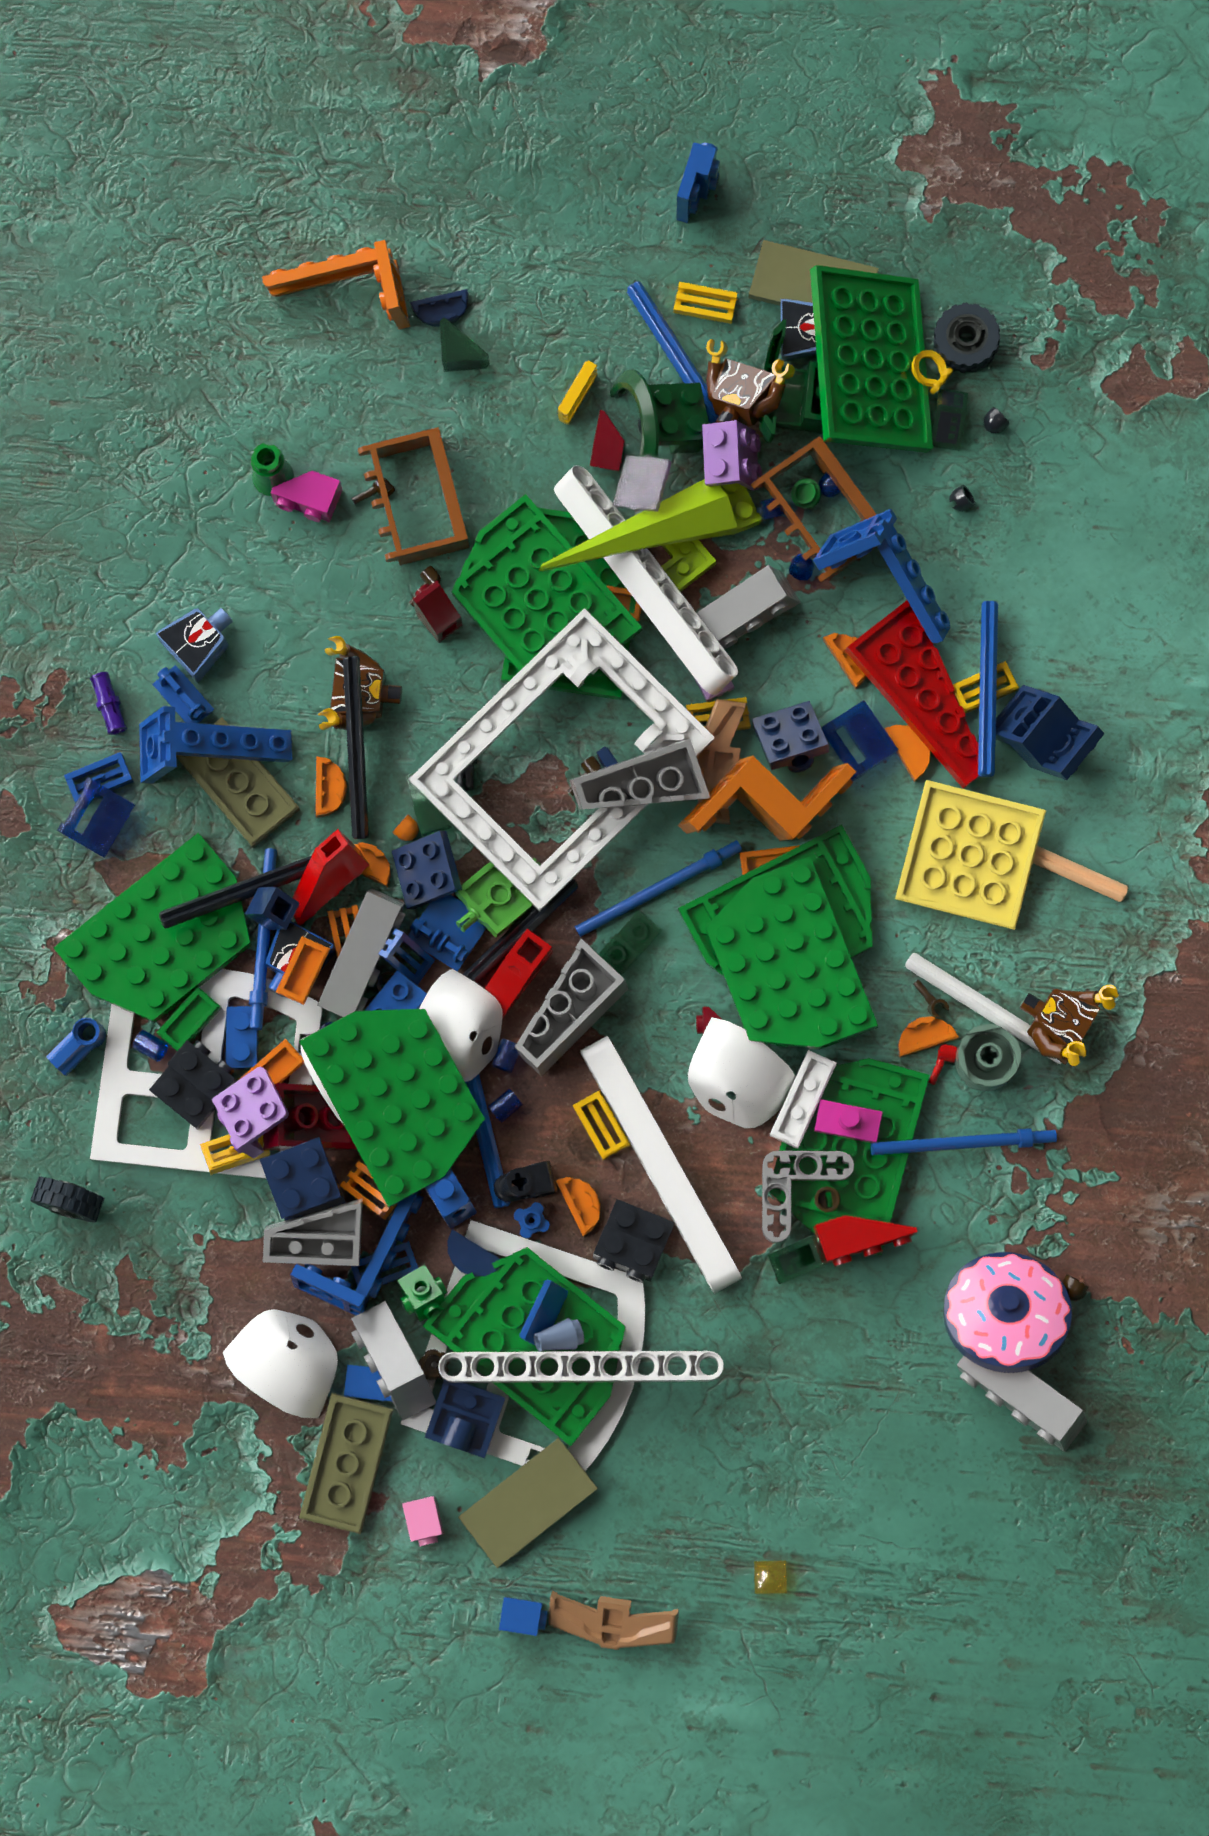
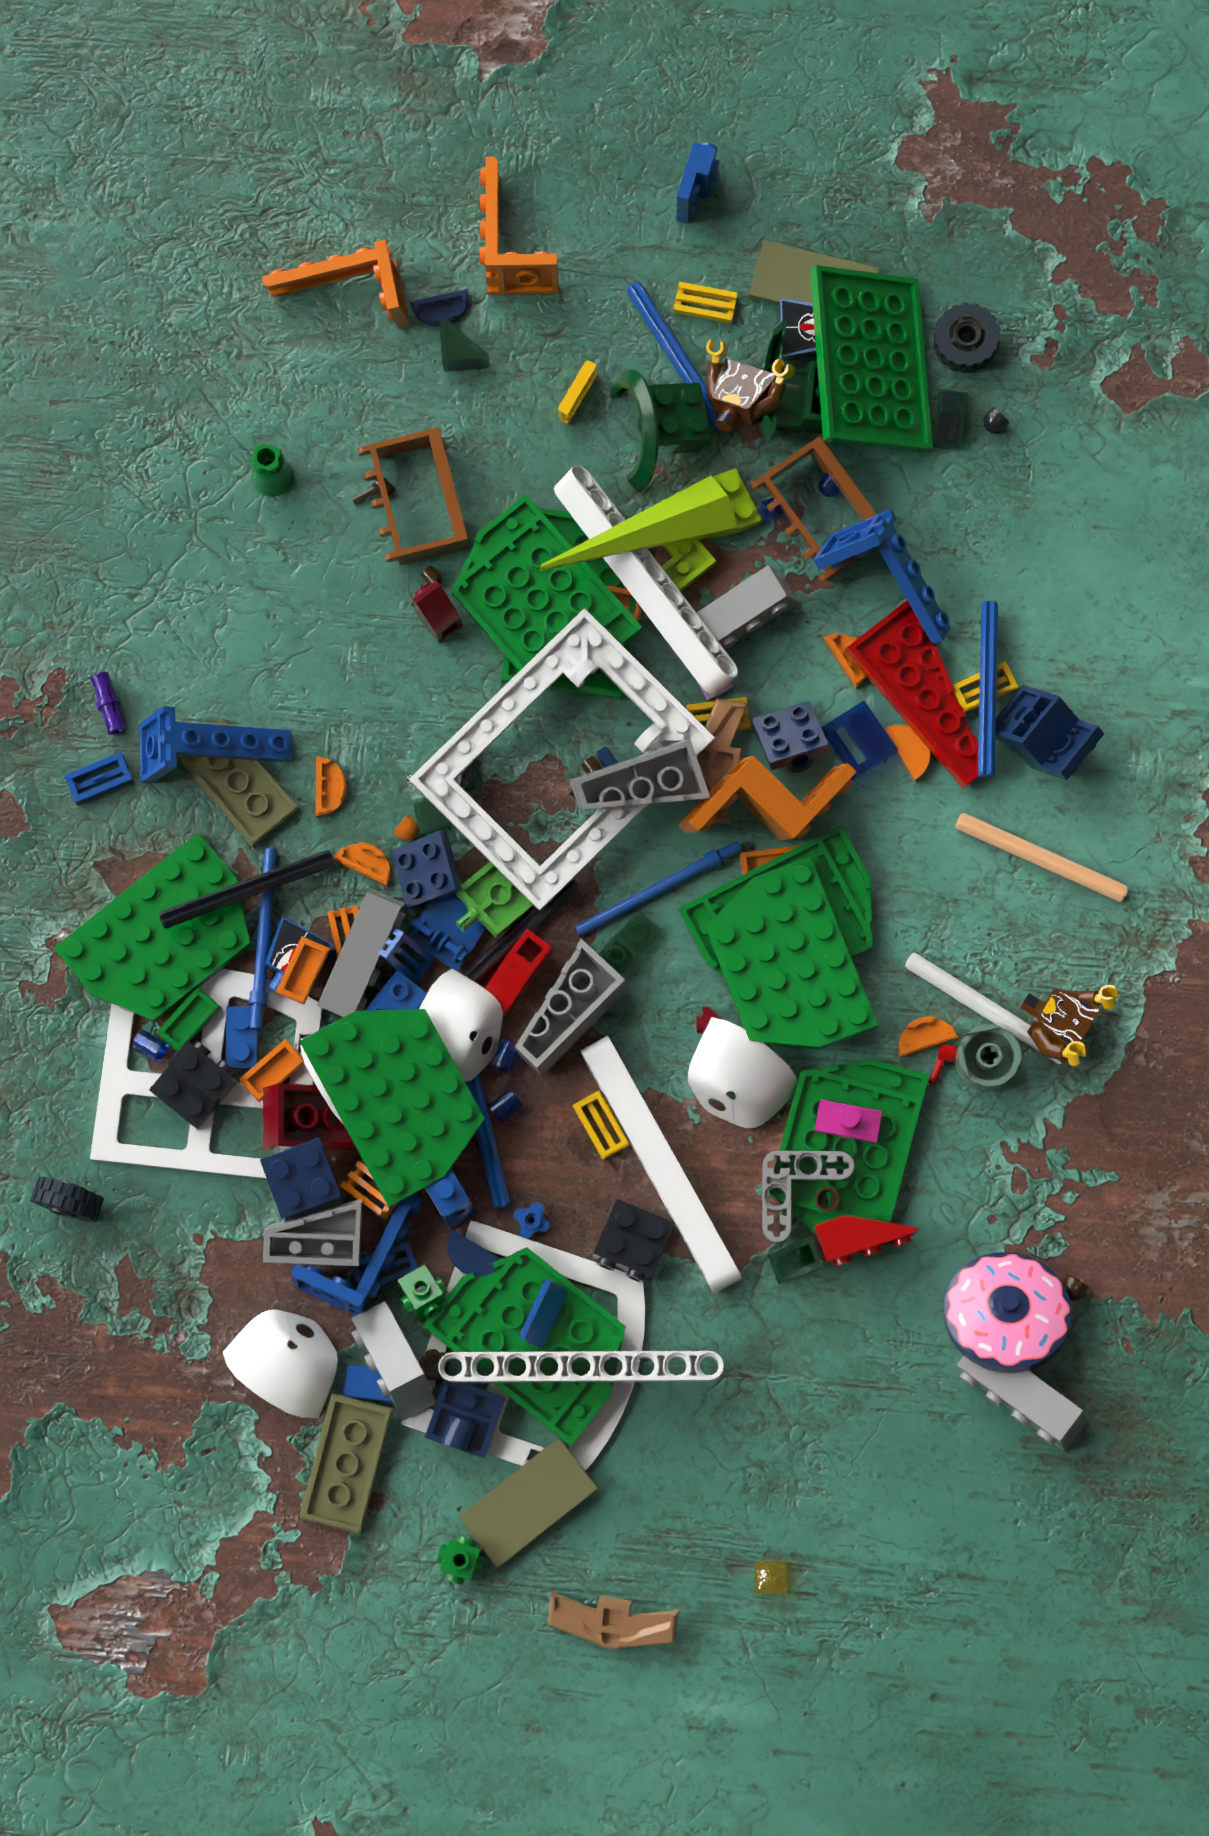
(74, 1047): blue piece -> none
(104, 824): clear blue plate -> none
(182, 695): blue hinge -> none
(196, 640): torso -> none
(227, 1158): yellow tile -> none
(250, 1110): bracket -> none
(272, 908): dark blue brick -> none
(310, 494): dark pink slope -> none
(327, 873): red slope -> none
(355, 747): black axle -> none
(372, 688): torso -> none
(423, 1520): bright pink brick -> none
(473, 1563): none -> green brick
(510, 271): none -> orange bracket
(522, 1616): blue brick -> none
(529, 1182): black piece -> none
(561, 1336): sand blue cone -> none
(582, 1203): orange tile -> none
(607, 444): dark red slope -> none
(642, 483): clear purple piece -> none
(730, 454): medium lavender bracket -> none
(803, 1099): white tile -> none
(804, 570): clear blue hinge -> none
(806, 493): green plate -> none
(930, 999): dark brown hand -> none
(943, 370): yellow piece -> none
(963, 498): black hinge -> none
(970, 854): light yellow tile -> none
(1022, 1138): blue bar -> none

